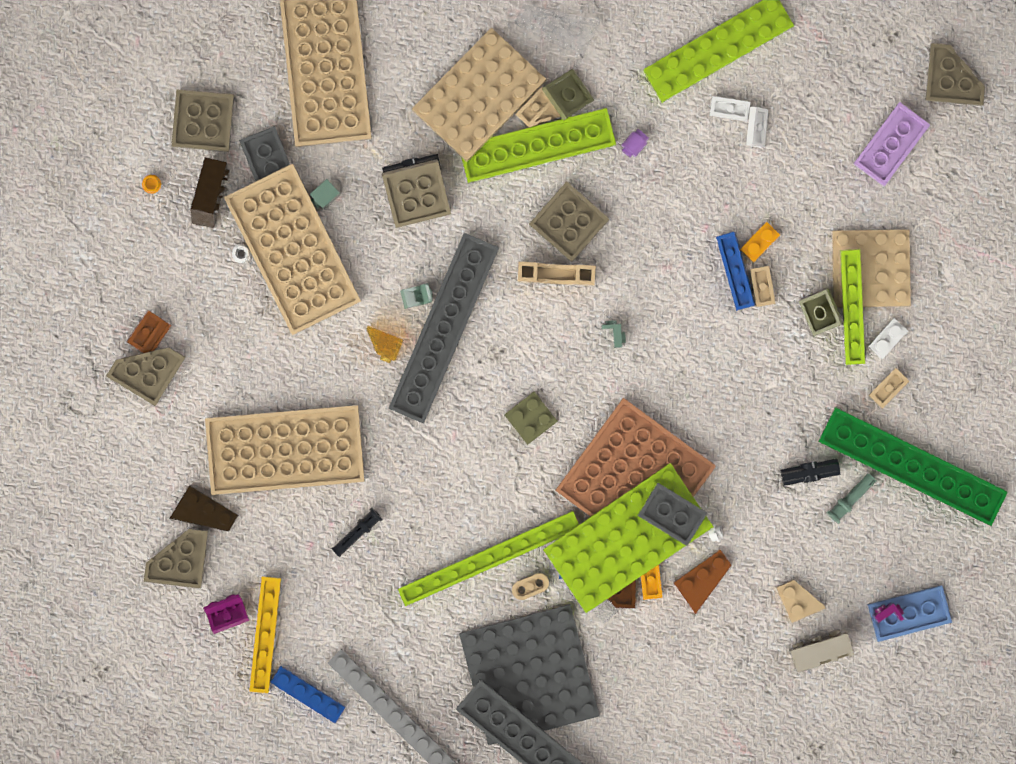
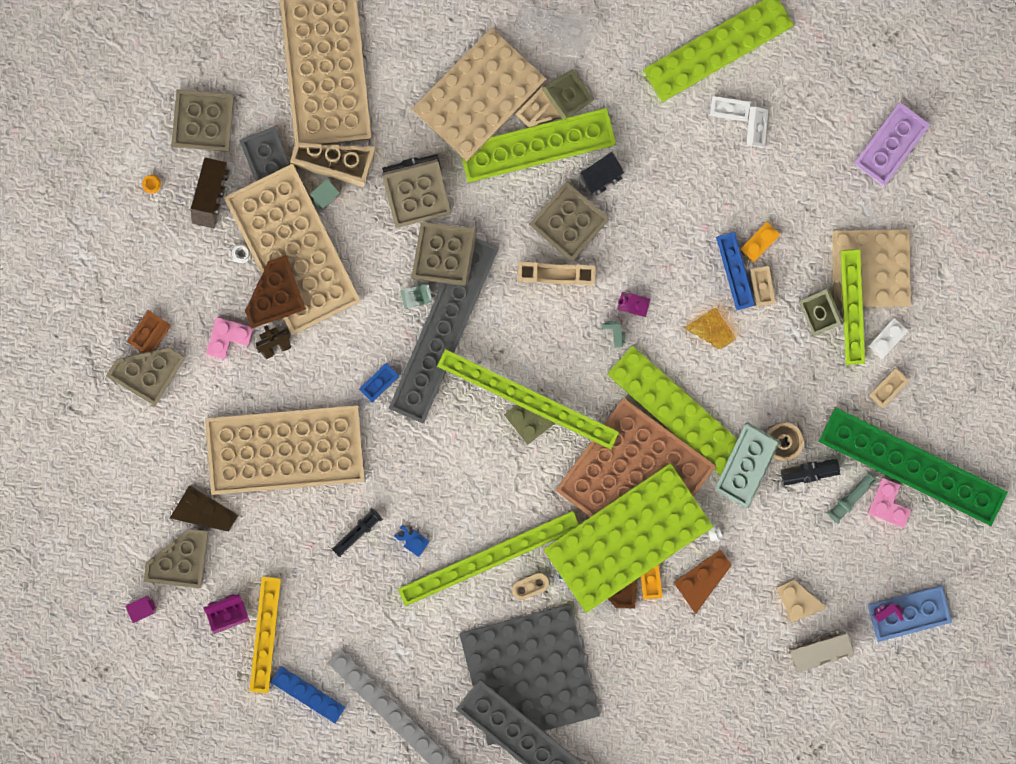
(141, 608): none -> magenta brick
(223, 333): none -> bright pink plate
(271, 339): none -> dark brown hips
(274, 294): none -> reddish brown plate
(338, 162): none -> tan wedge
(379, 382): none -> blue plate
(385, 344): clear yellow slope -> none
(415, 542): none -> blue plate
(444, 254): none -> dark tan plate
(528, 399): none -> lime plate
(601, 174): none -> black slope
(633, 304): none -> magenta bracket
(634, 143): medium lavender brick -> none
(672, 514): dark grey plate -> none
(673, 408): none -> lime plate
(712, 329): none -> clear yellow wing
(747, 465): none -> plate
(793, 437): none -> tan brick
(884, 506): none -> bright pink plate
(951, 78): dark tan plate -> none

